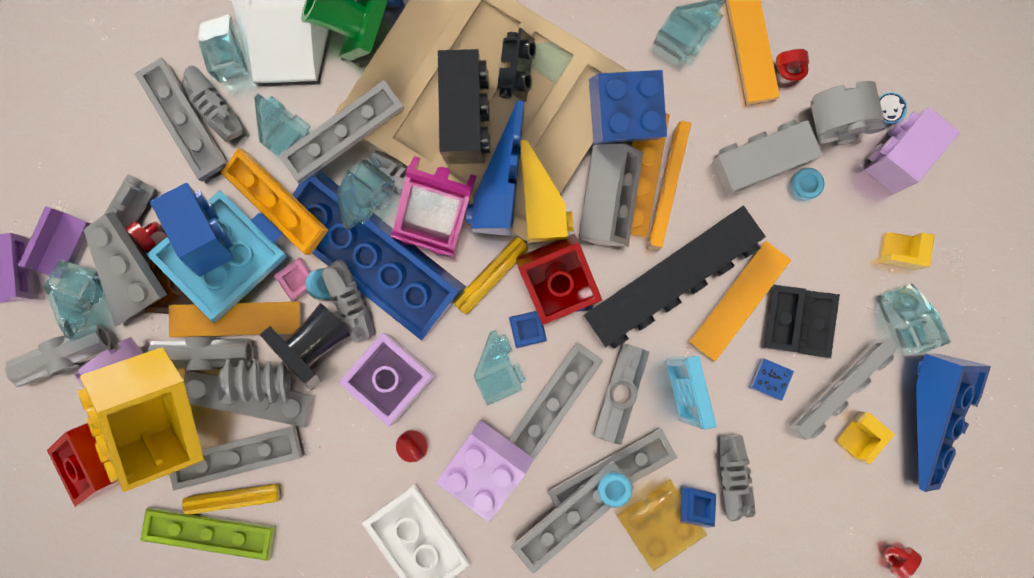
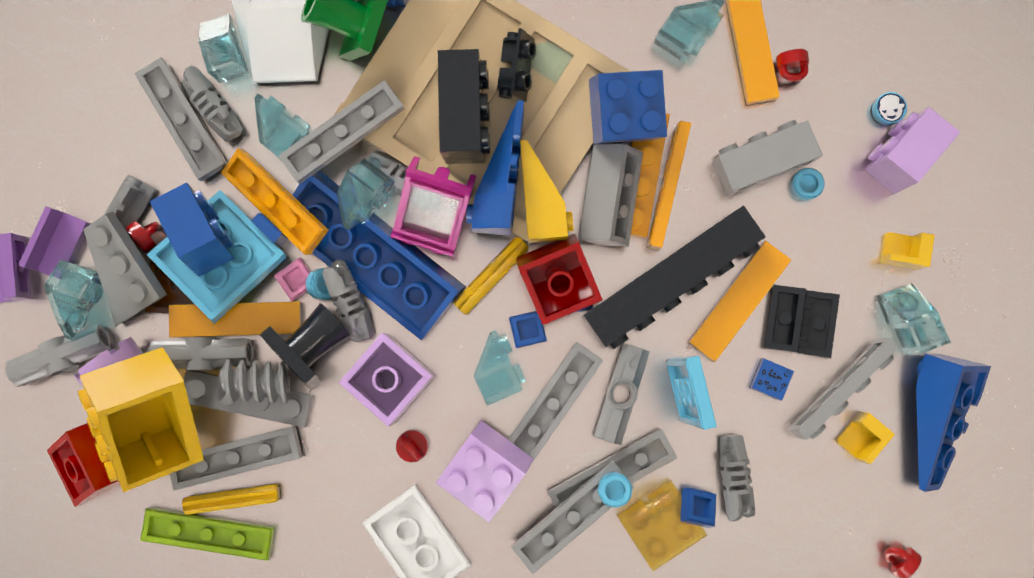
(844, 112): light grey brick -> none

